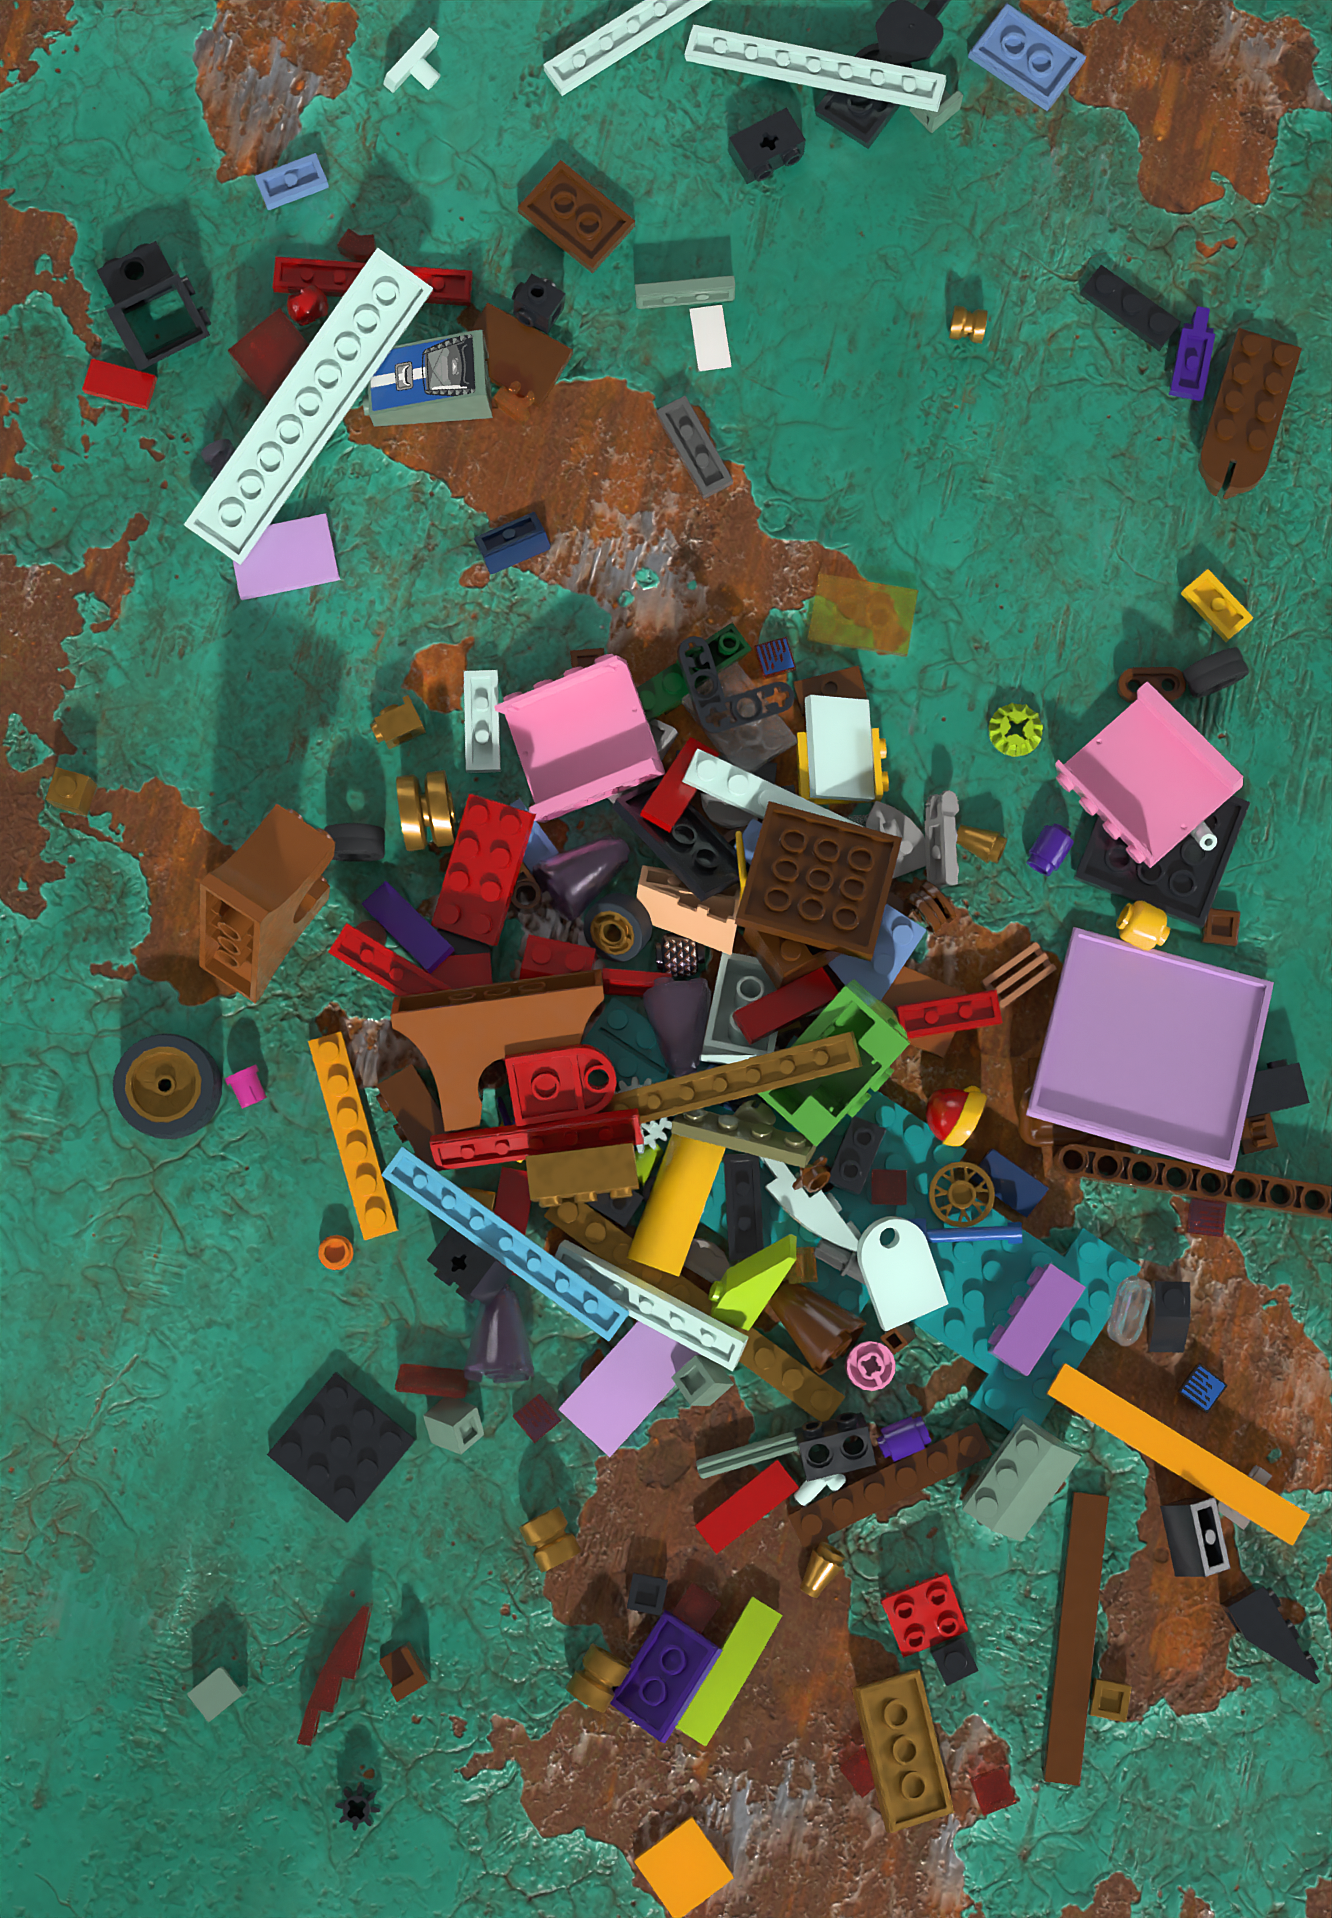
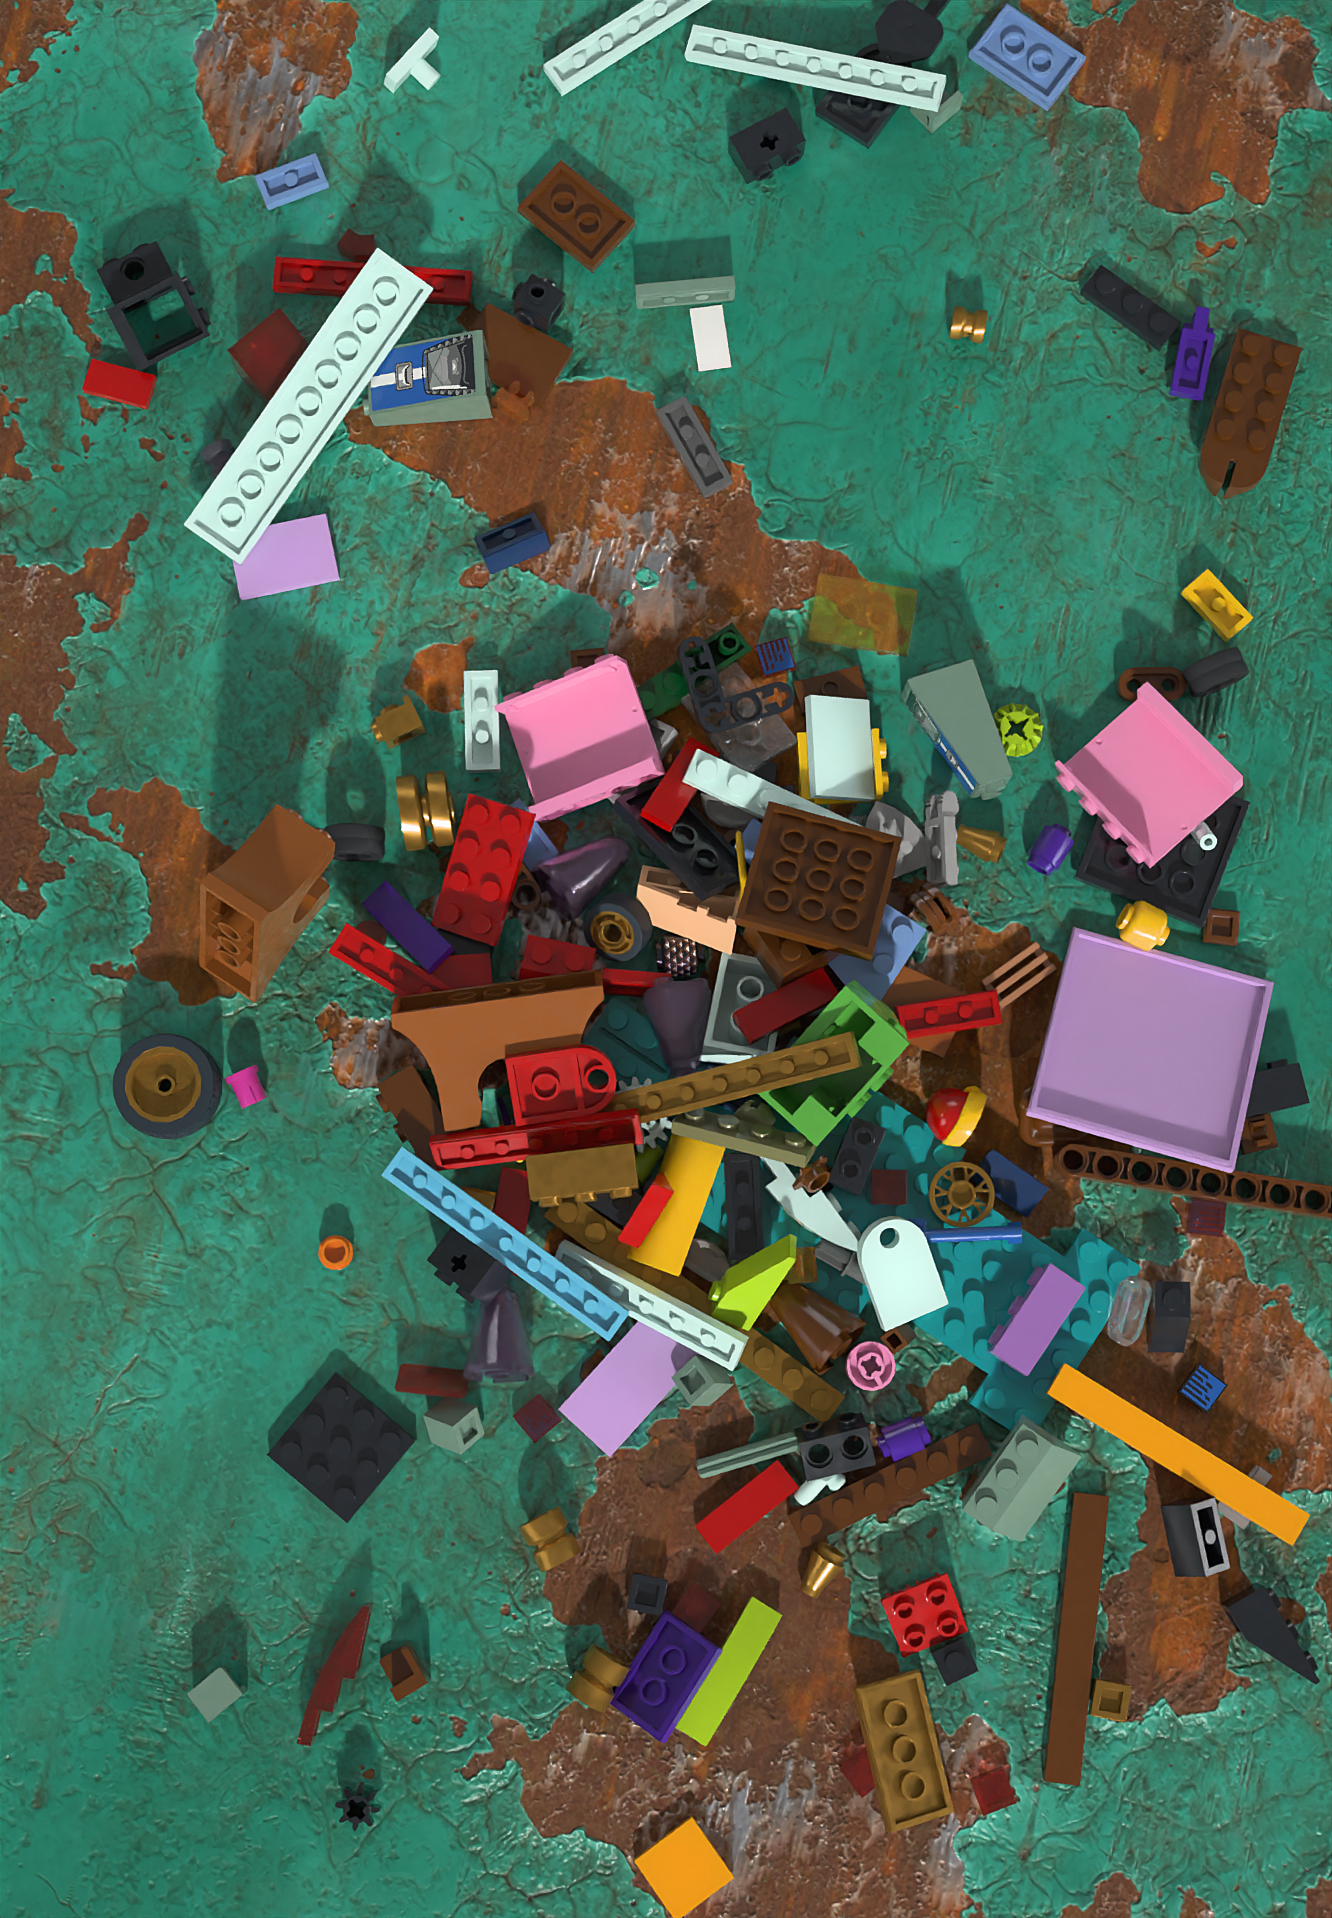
(71, 791): pearl gold brick -> none
(307, 305): red piece -> none
(353, 1135): light orange plate -> none
(647, 1212): none -> red slope
(961, 726): none -> sand green slope

